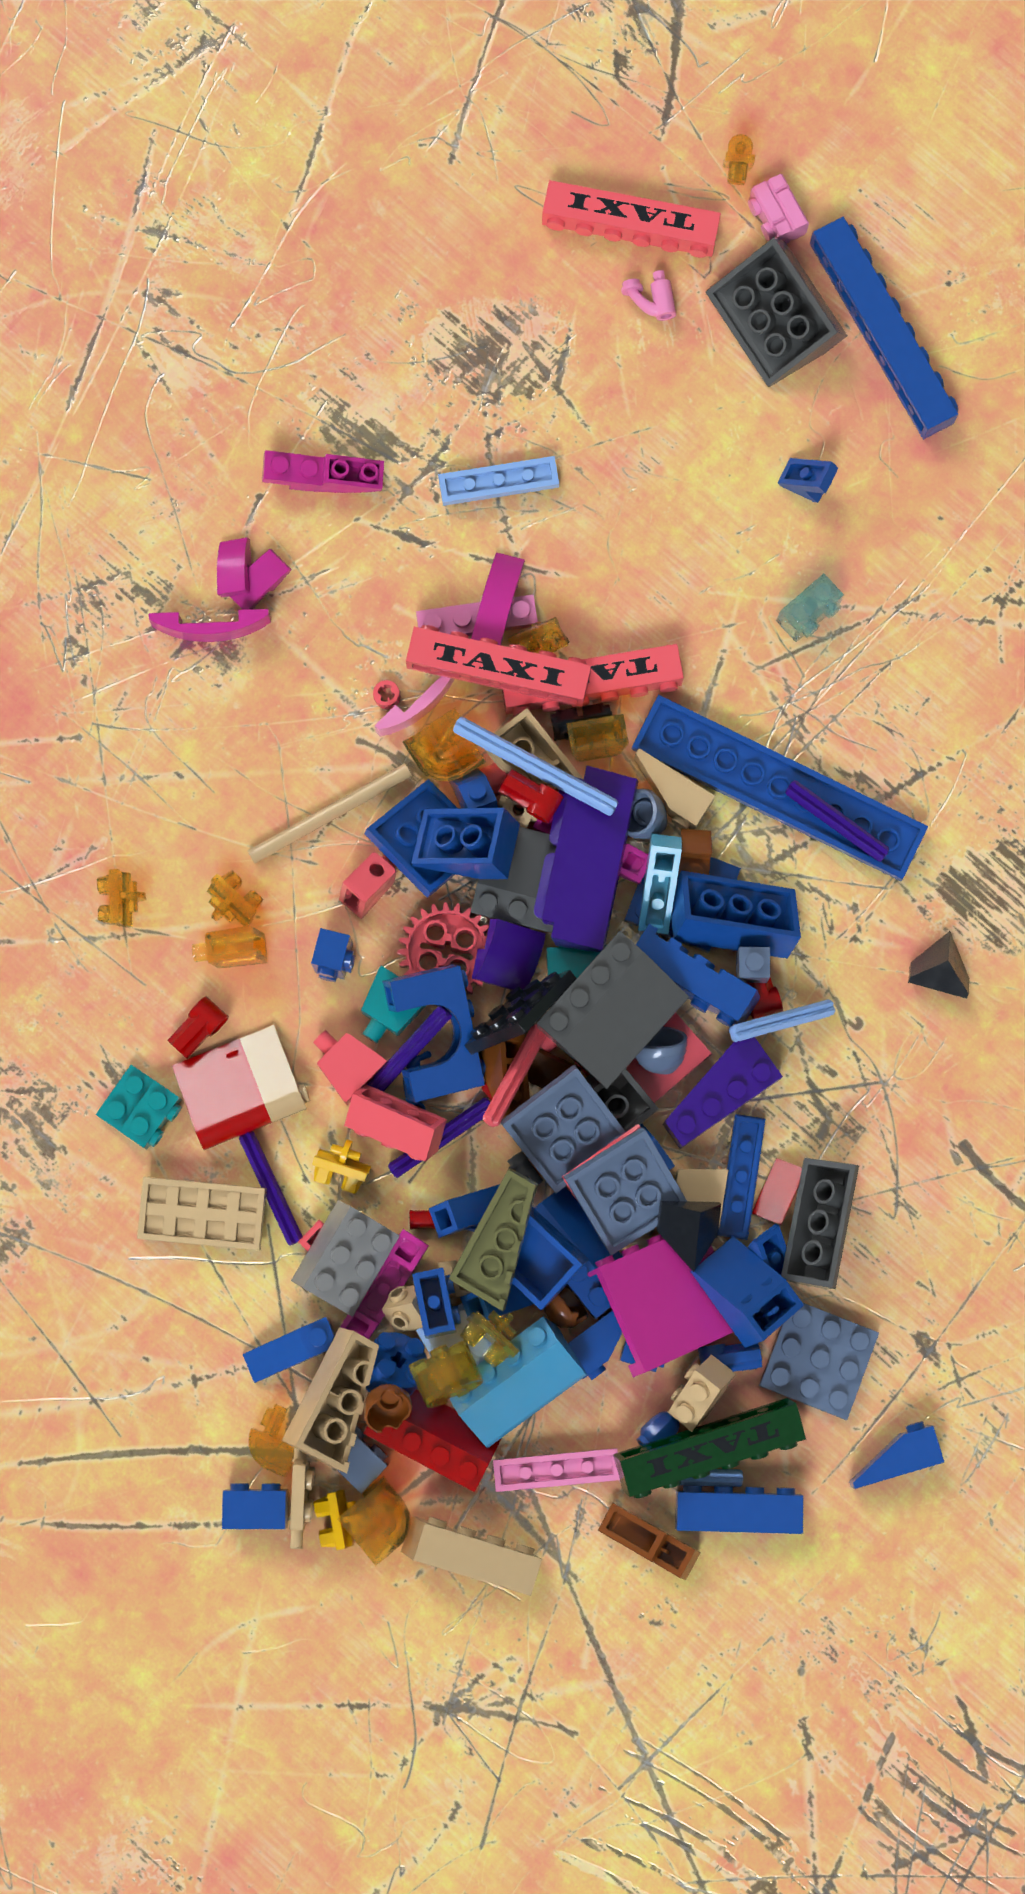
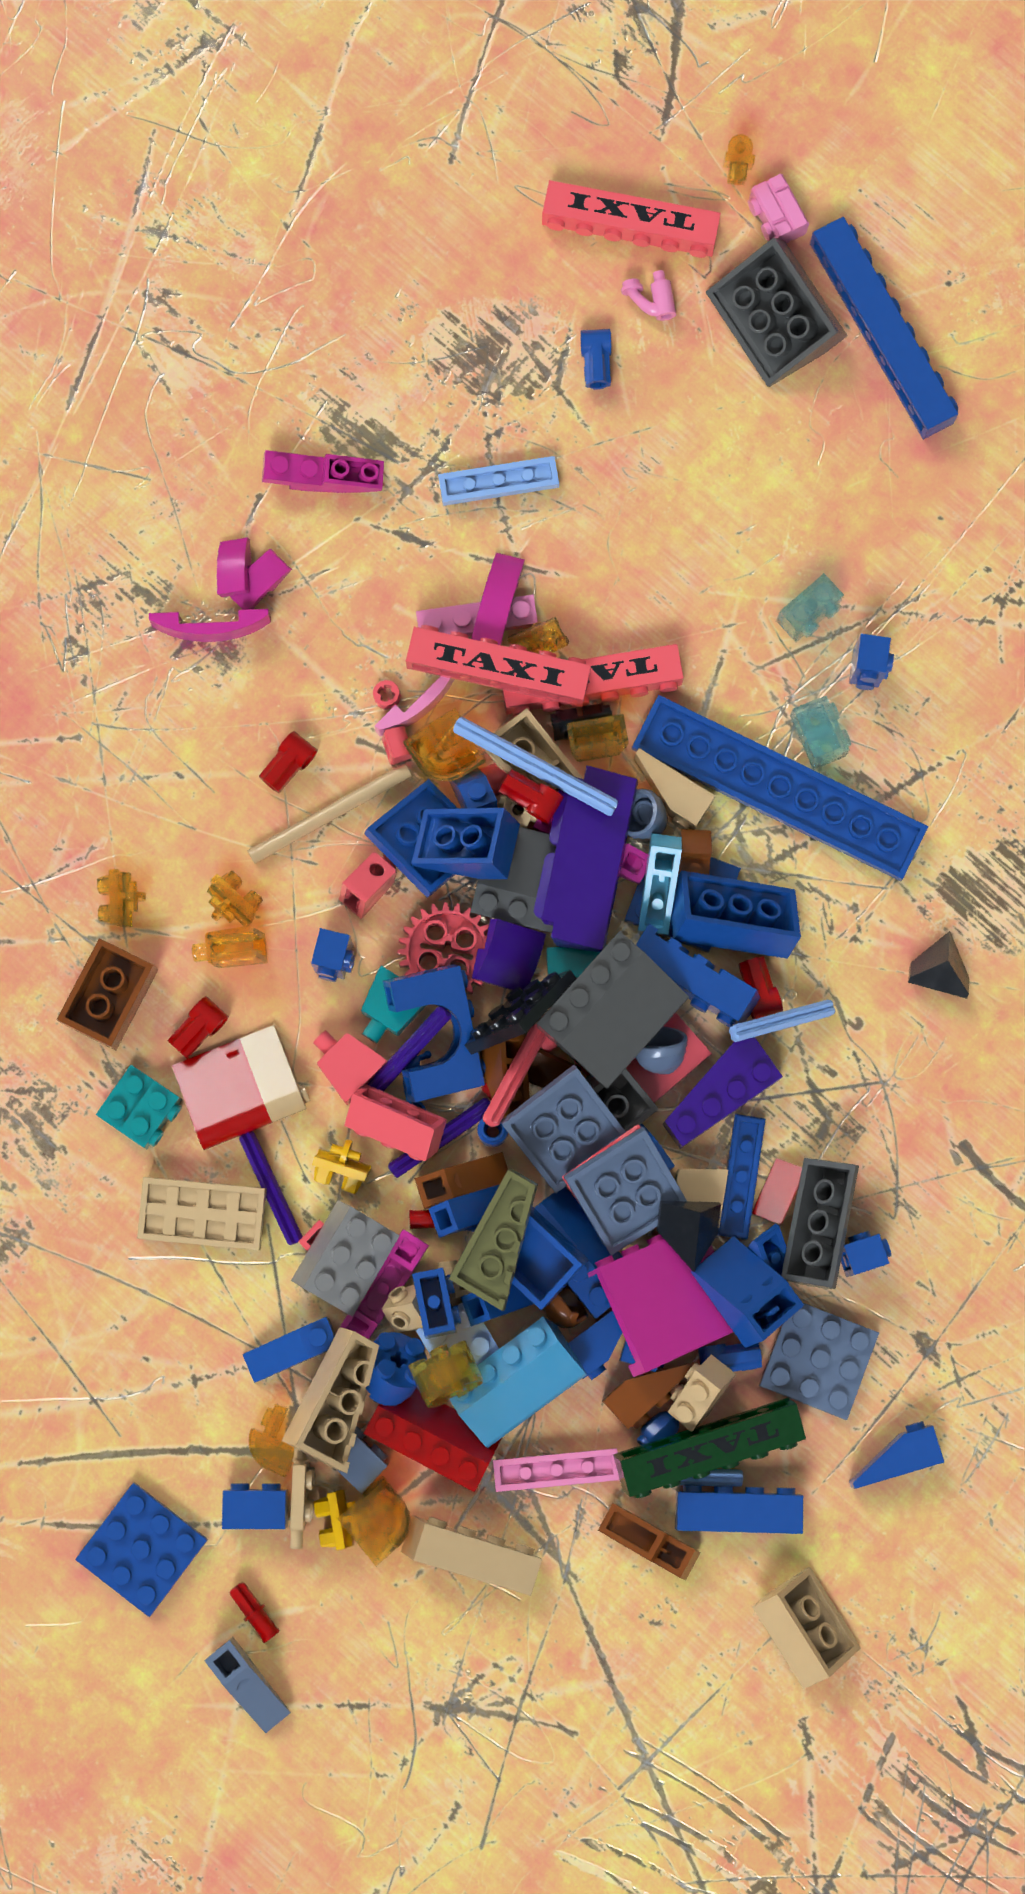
(107, 994): none -> dark orange brick
(141, 1549): none -> blue plate
(247, 1685): none -> sand blue slope
(254, 1612): none -> red axle
(292, 756): none -> red piece
(387, 1407): dark orange hair -> none
(393, 744): none -> coral brick
(461, 1179): none -> dark orange slope
(491, 1141): none -> blue brick
(500, 1346): clear yellow hips -> none
(523, 1166): dark grey pin -> none
(596, 353): none -> blue piece
(639, 1394): none -> dark orange slope
(753, 964): sand blue brick -> none
(806, 1628): none -> tan slope
(808, 477): blue slope -> none
(820, 732): none -> clear light blue brick
(837, 821): dark purple axle -> none
(864, 1253): none -> blue brick
(870, 661): none -> blue brick

